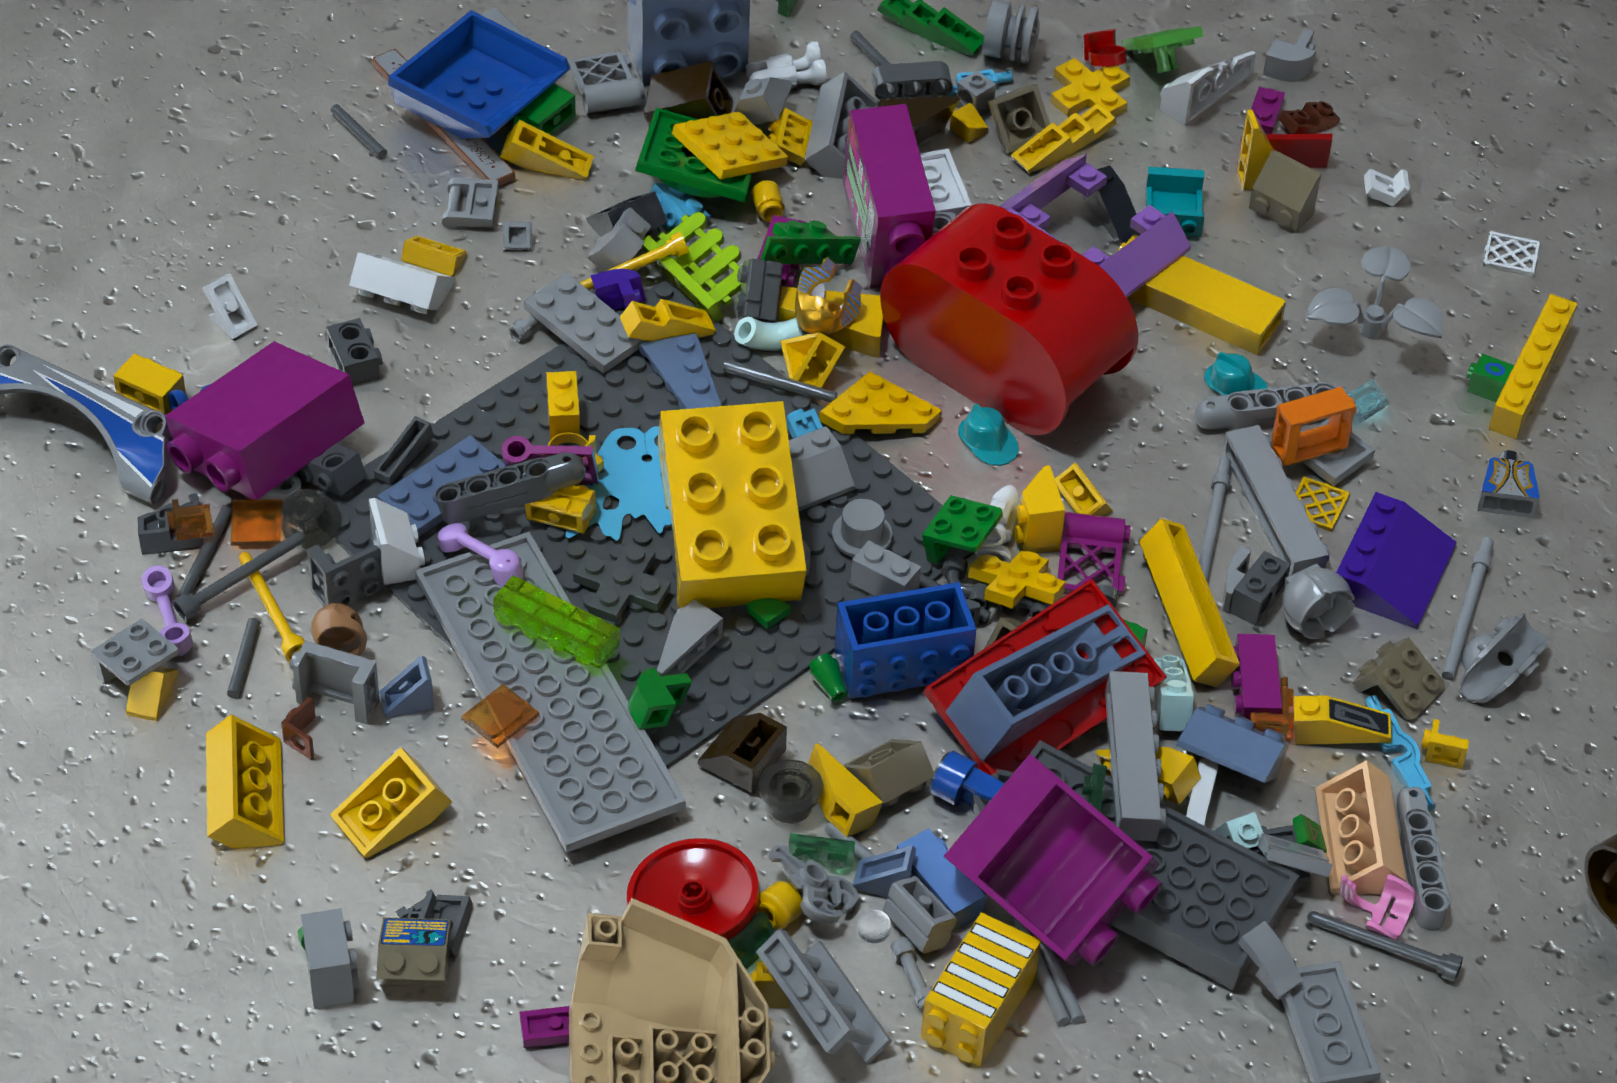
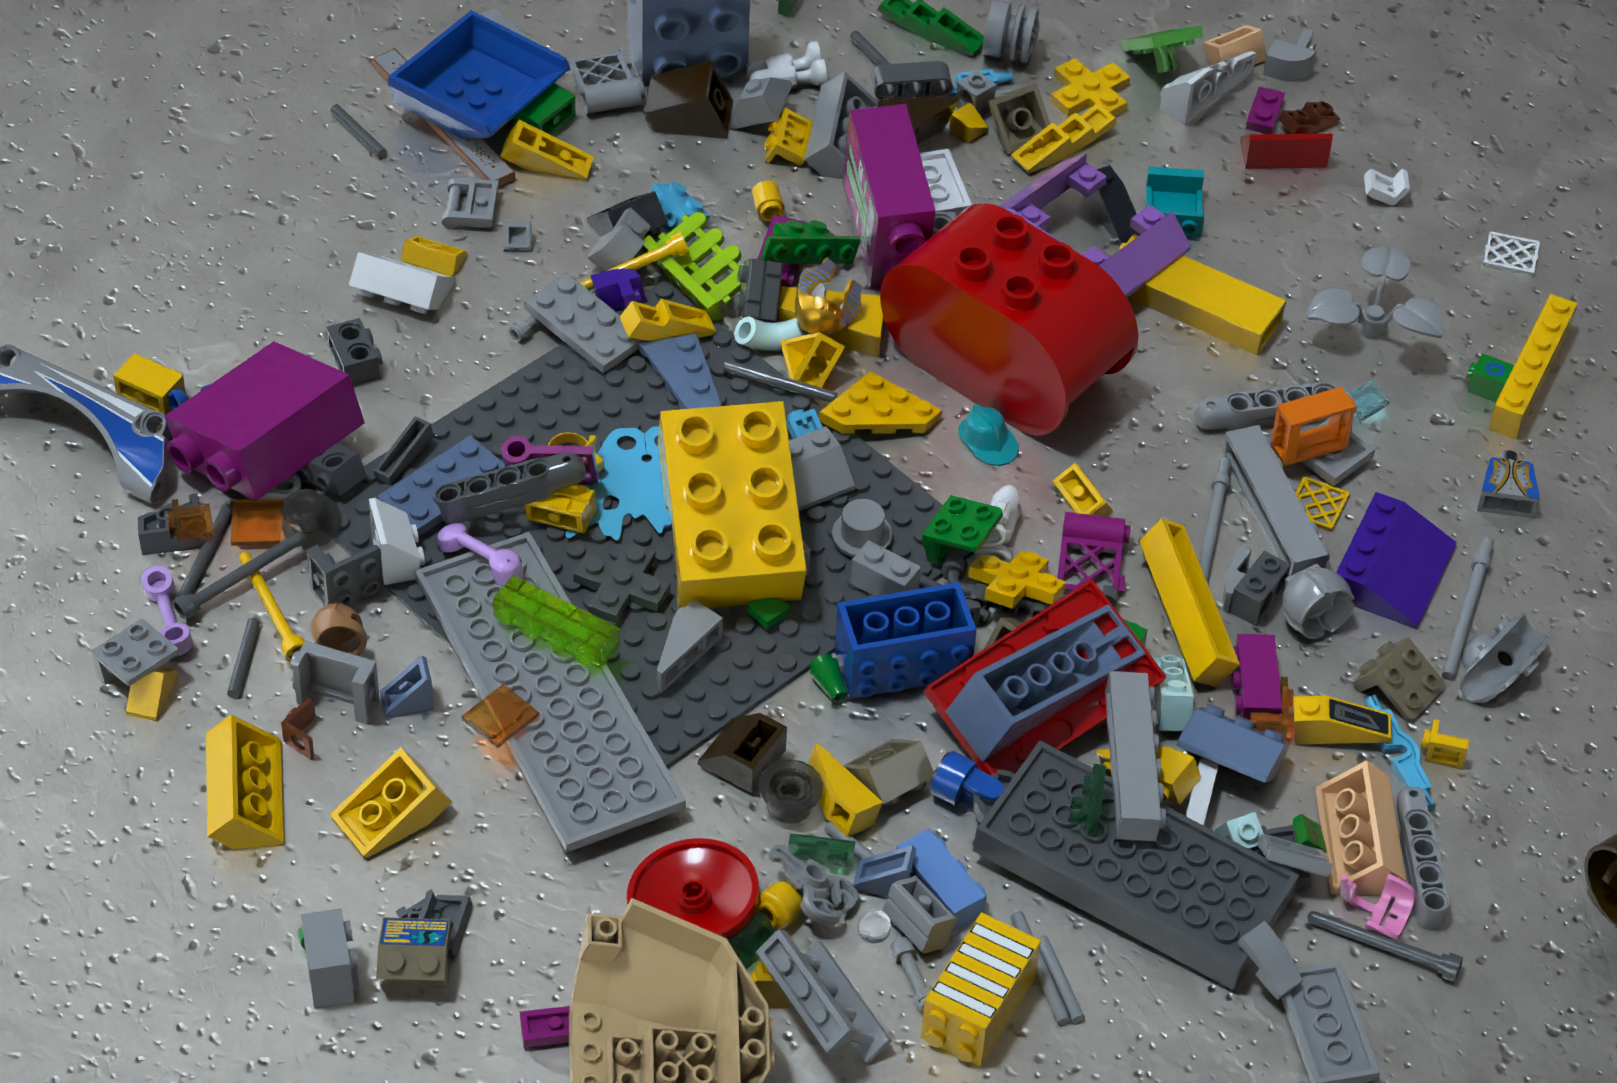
(229, 306): white slope -> none
(562, 403): yellow brick -> none
(656, 698): green brick -> none
(678, 167): green piece -> none
(730, 145): yellow plate -> none
(1040, 514): yellow slope -> none
(1055, 863): magenta brick -> none
(1102, 50): red piece -> none
(1232, 374): teal piece -> none
(1236, 43): none -> light nougat brick
(1253, 152): yellow slope -> none
(1285, 191): dark tan slope -> none

